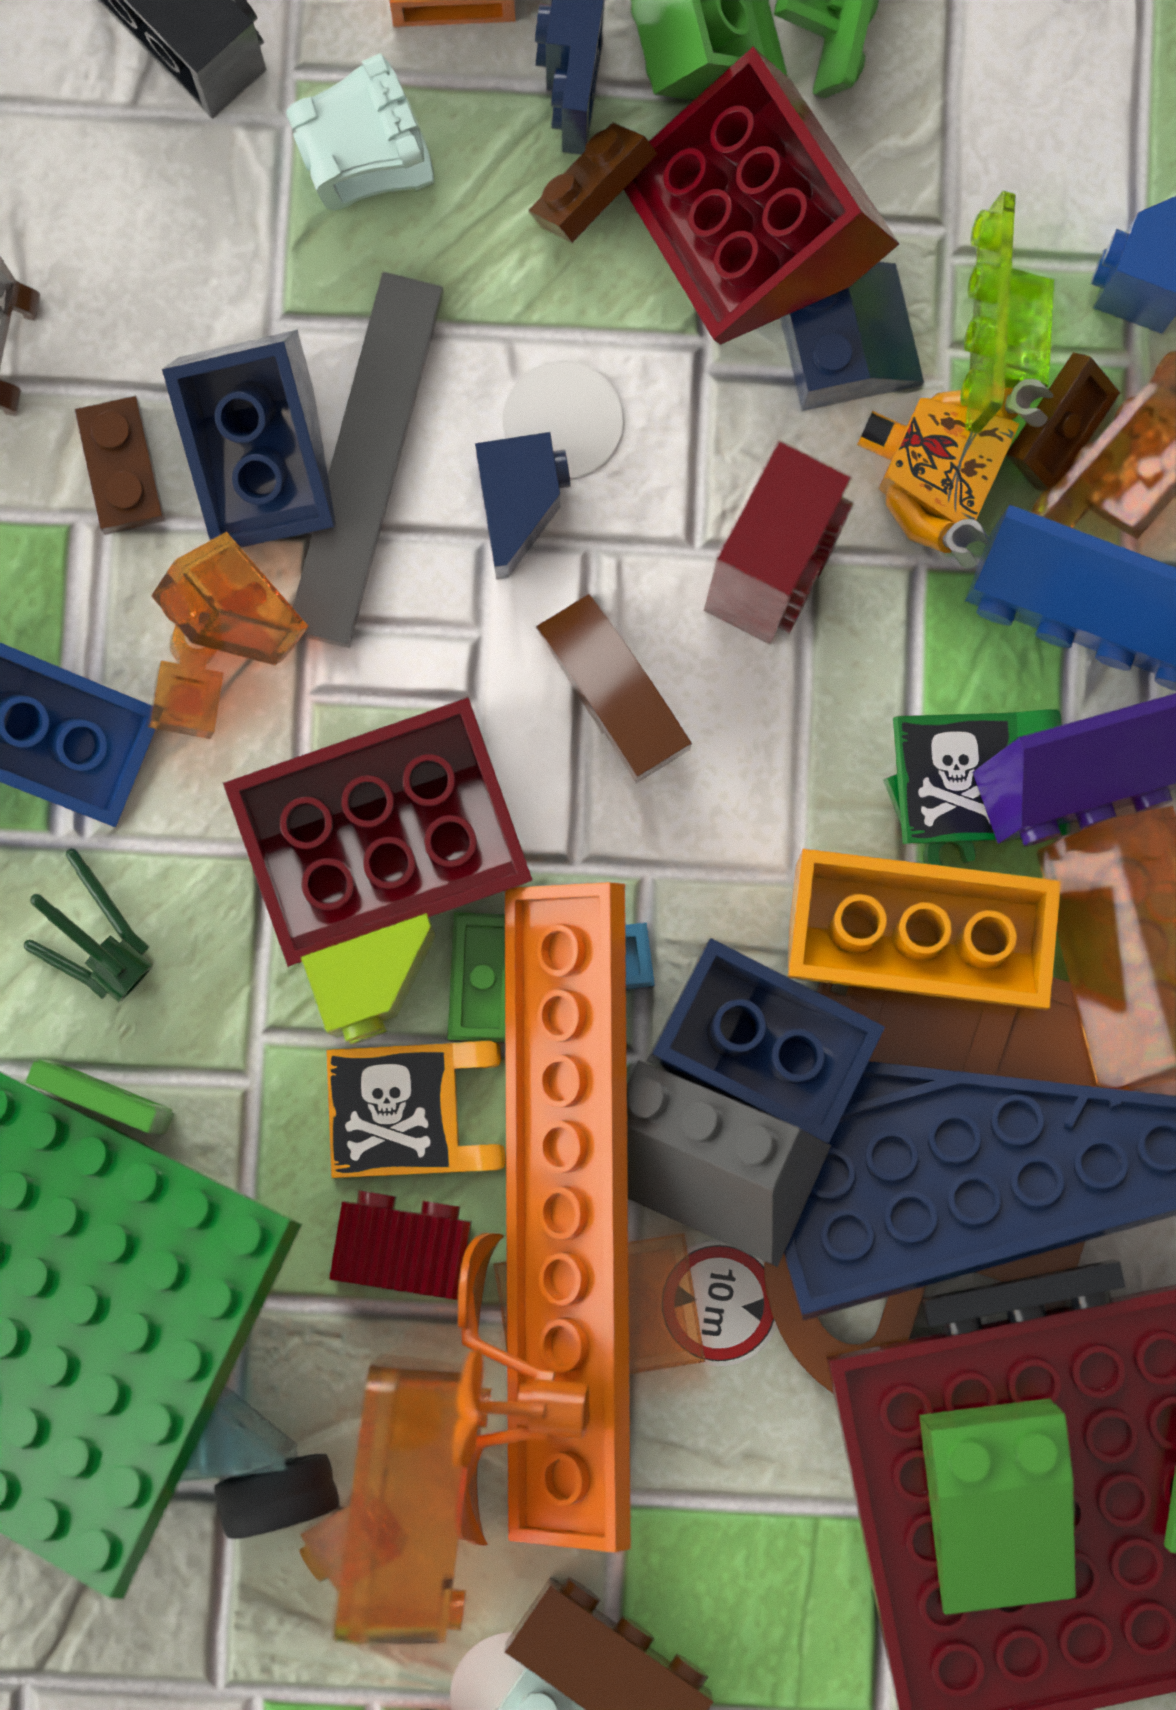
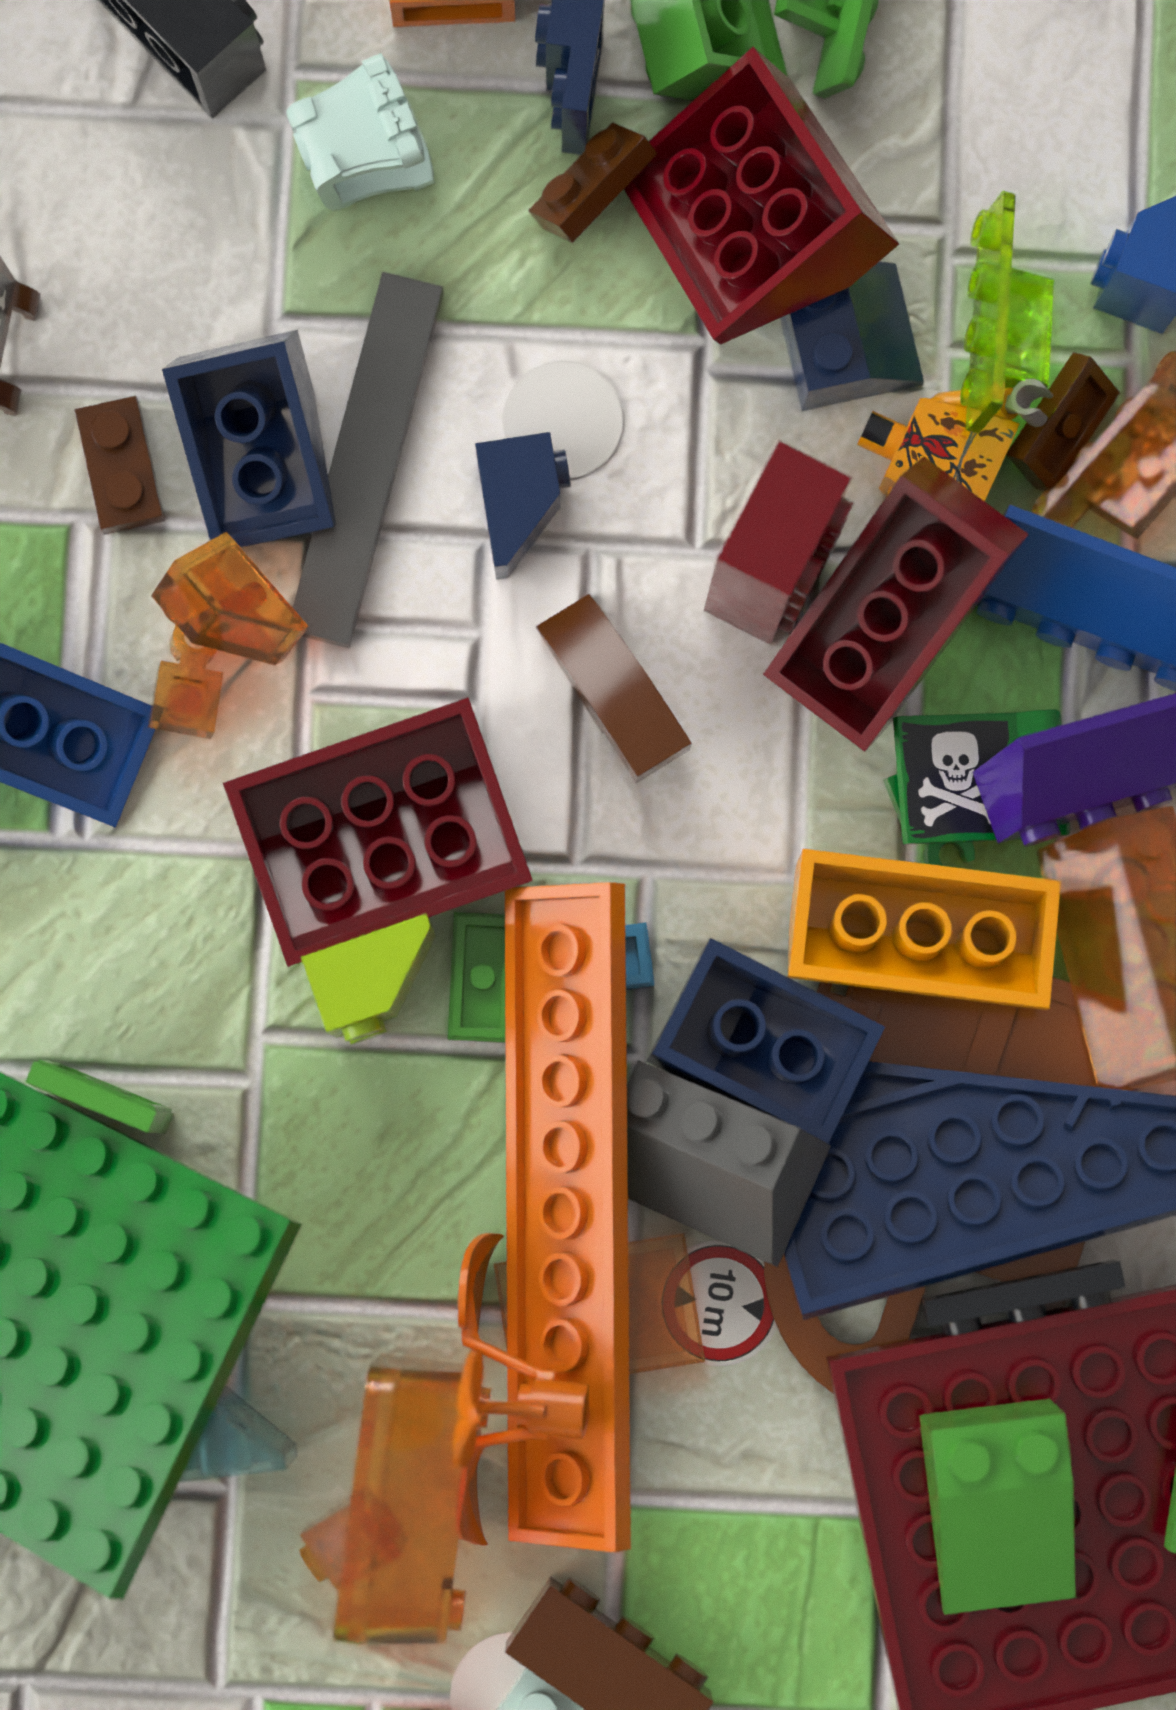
(114, 965): dark green plant -> none
(277, 1499): black tyre -> none
(399, 1110): flag -> none
(400, 1247): dark red brick -> none
(894, 602): none -> dark red brick

